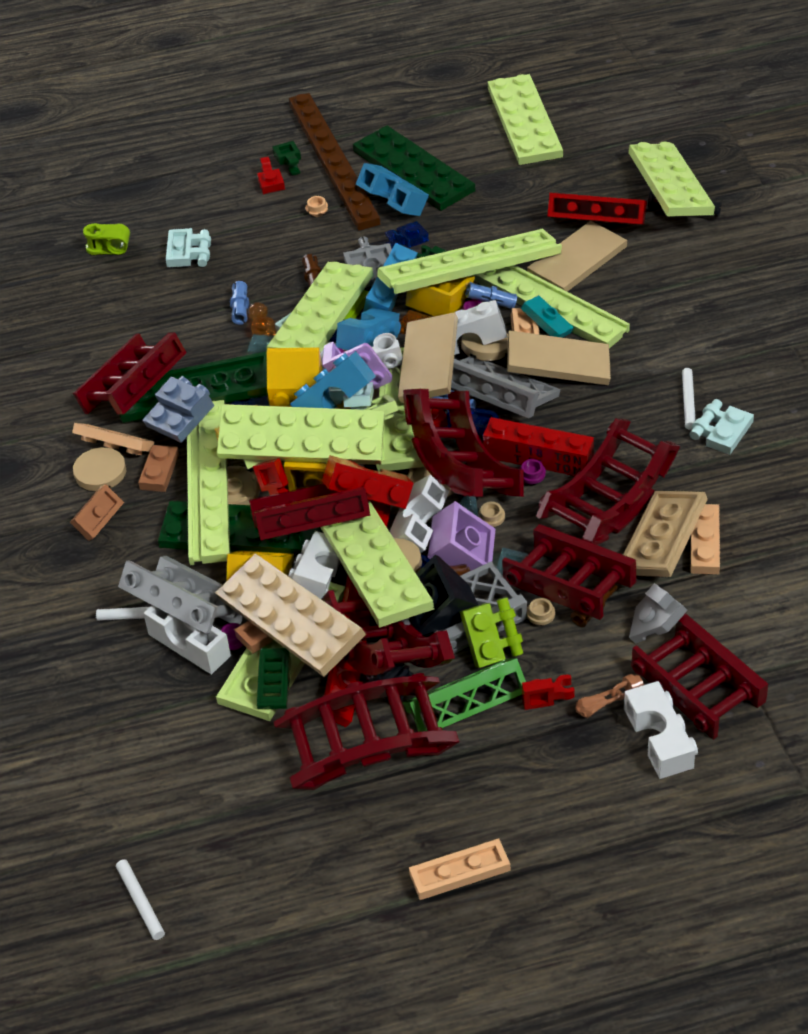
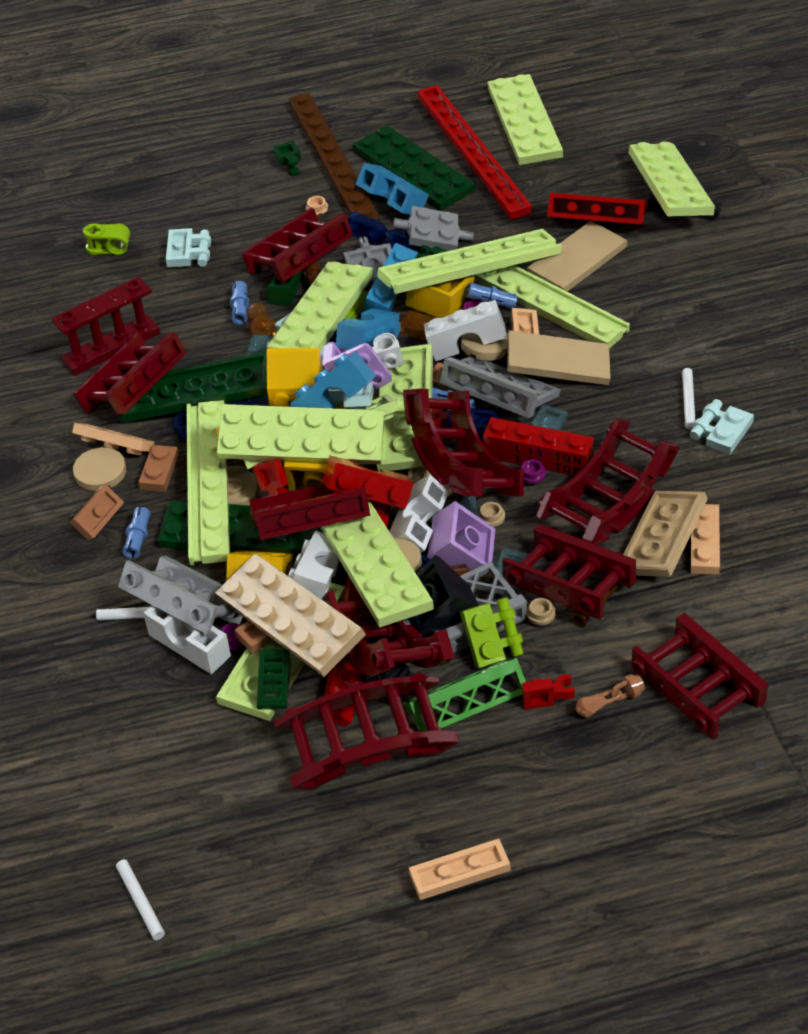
(104, 347): none -> dark red fence
(136, 532): none -> medium blue pin
(179, 408): sand blue plate -> none
(269, 179): red plate -> none
(283, 292): none -> dark green slope
(297, 244): none -> dark red fence
(368, 227): none -> clear blue plate
(429, 355): tan tile -> none
(433, 228): none -> light grey plate
(475, 152): none -> red plate
(547, 317): teal plate -> none
(551, 418): none -> clear light blue plate
(653, 709): white arch -> none
(655, 614): light grey plate -> none

